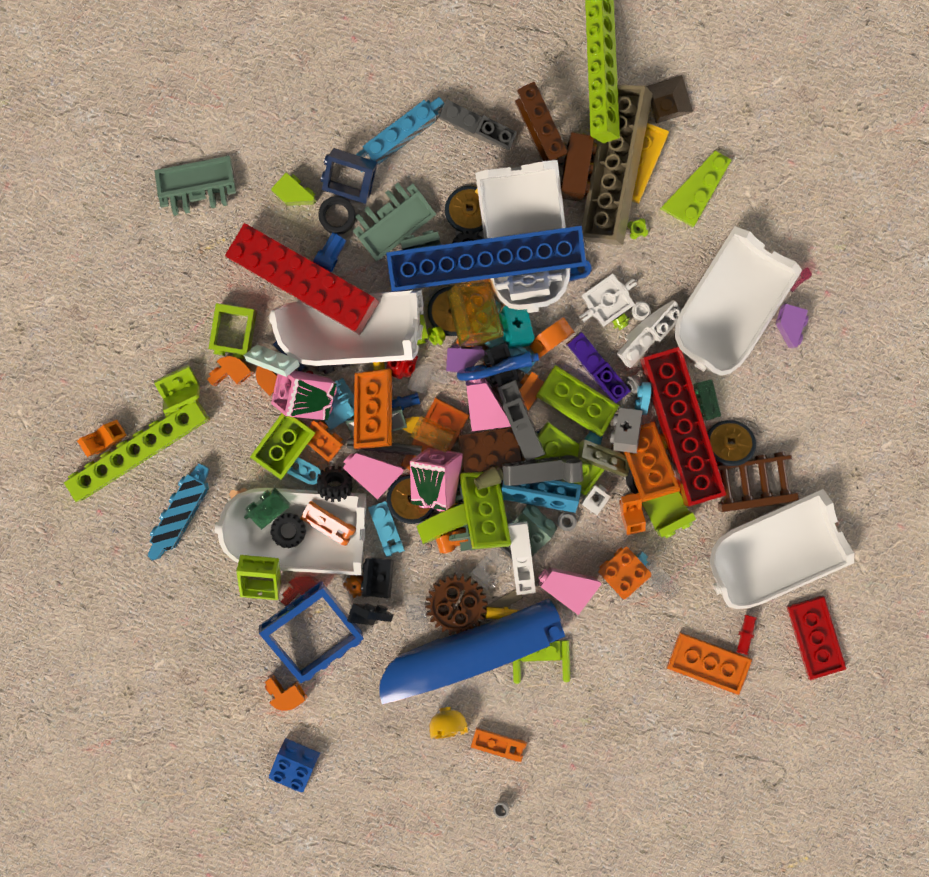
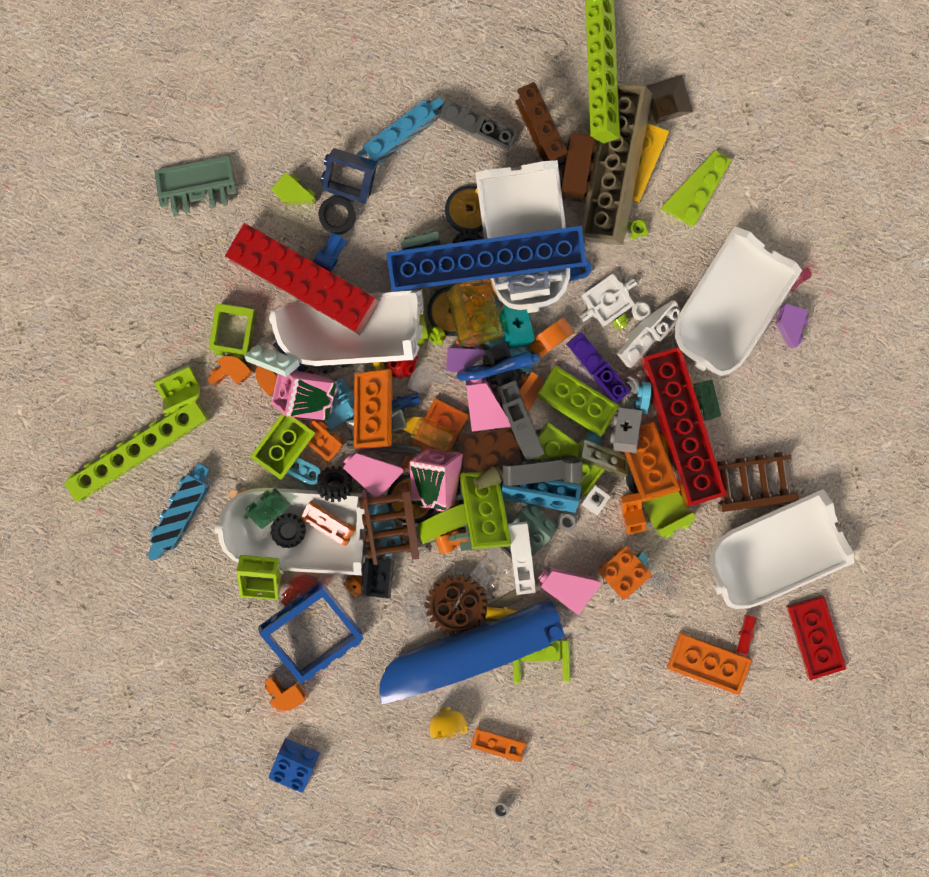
(102, 439): orange brick -> none
(368, 614): black bracket -> none
(394, 223): sand green hinge -> none
(405, 513): none -> reddish brown fence
(736, 432): pearl gold wheel -> none

